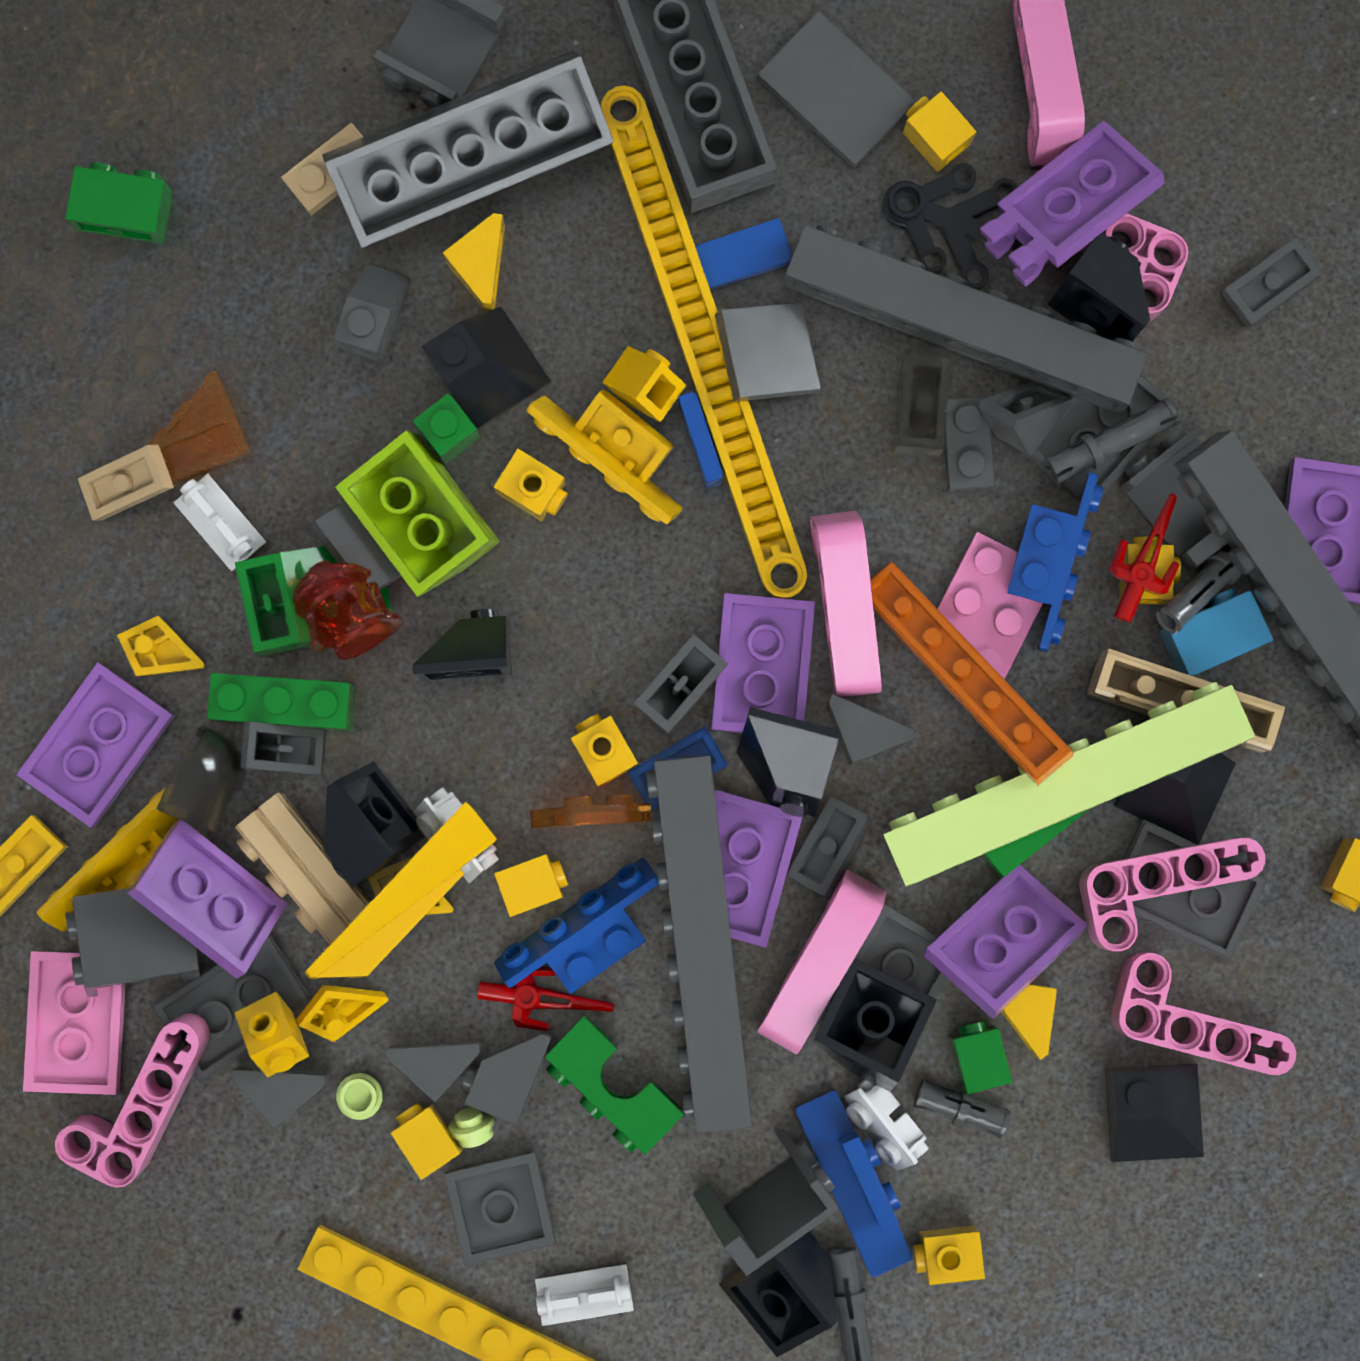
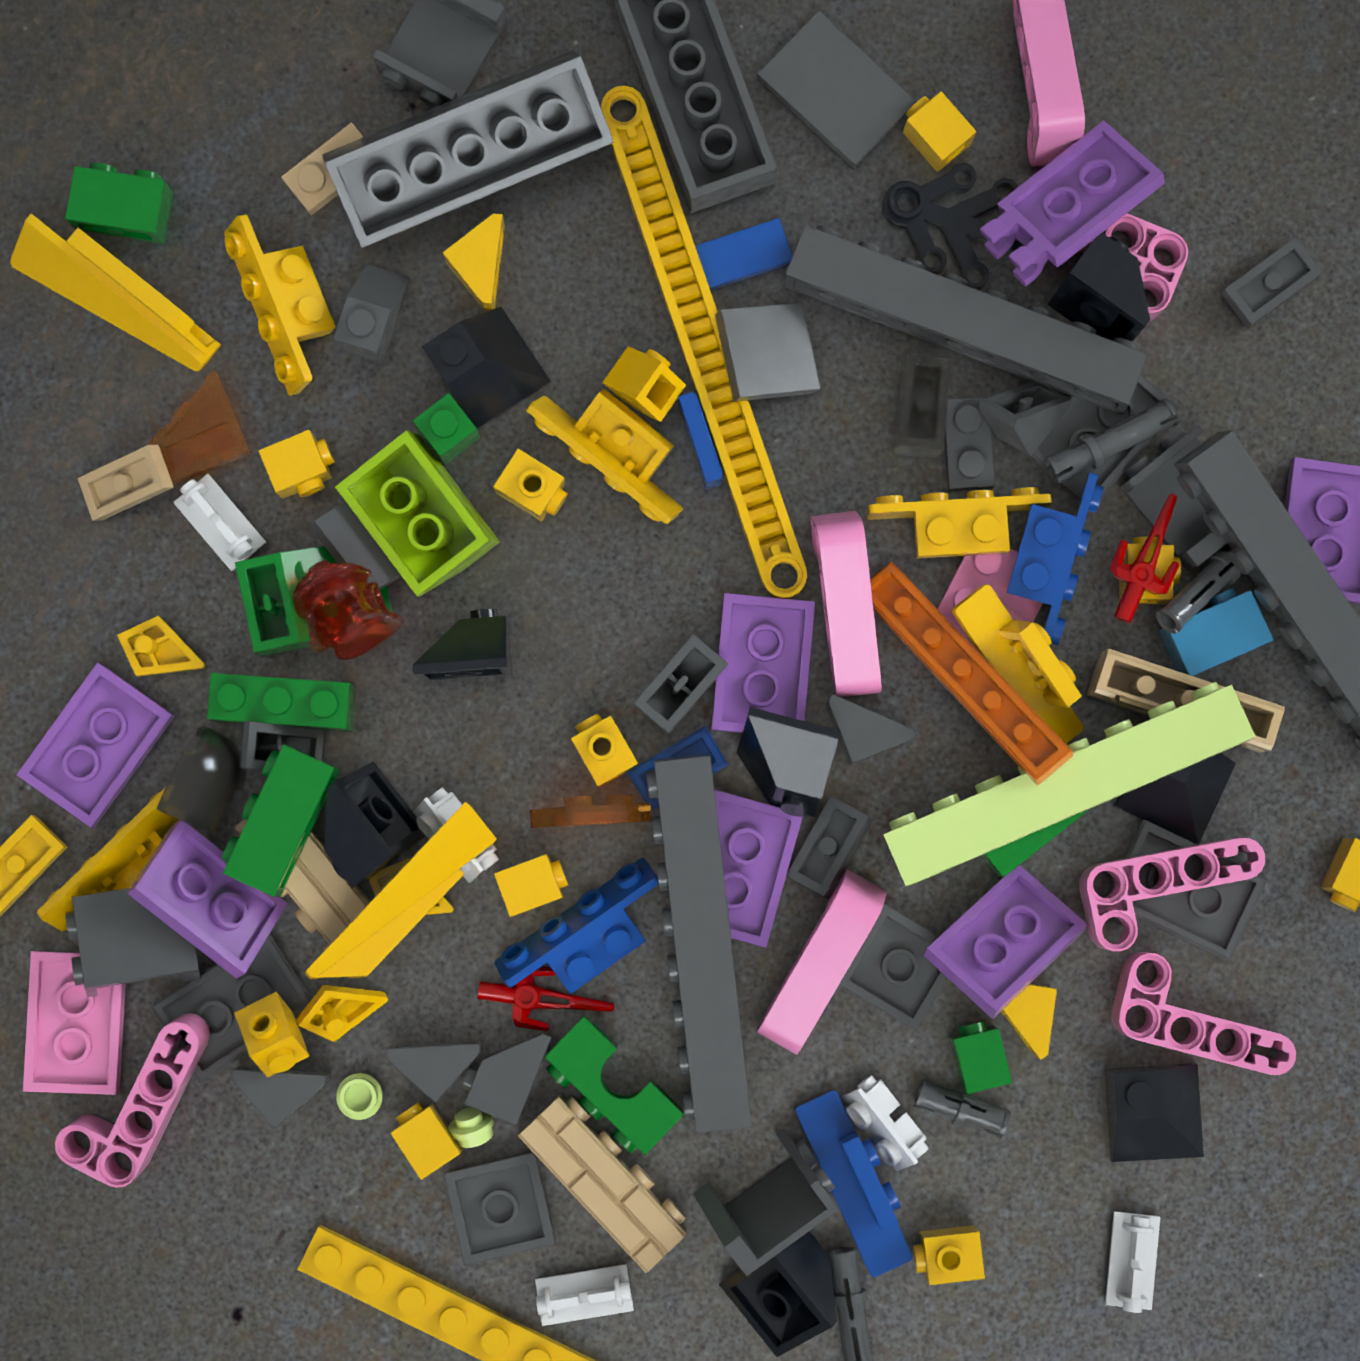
(110, 290): none -> yellow wedge
(279, 820): none -> green brick
(284, 299): none -> yellow bracket
(298, 464): none -> yellow brick
(603, 1182): none -> tan brick
(874, 1024): black slope -> none
(959, 525): none -> yellow bracket
(1022, 658): none -> yellow bracket
(1132, 1261): none -> white hinge

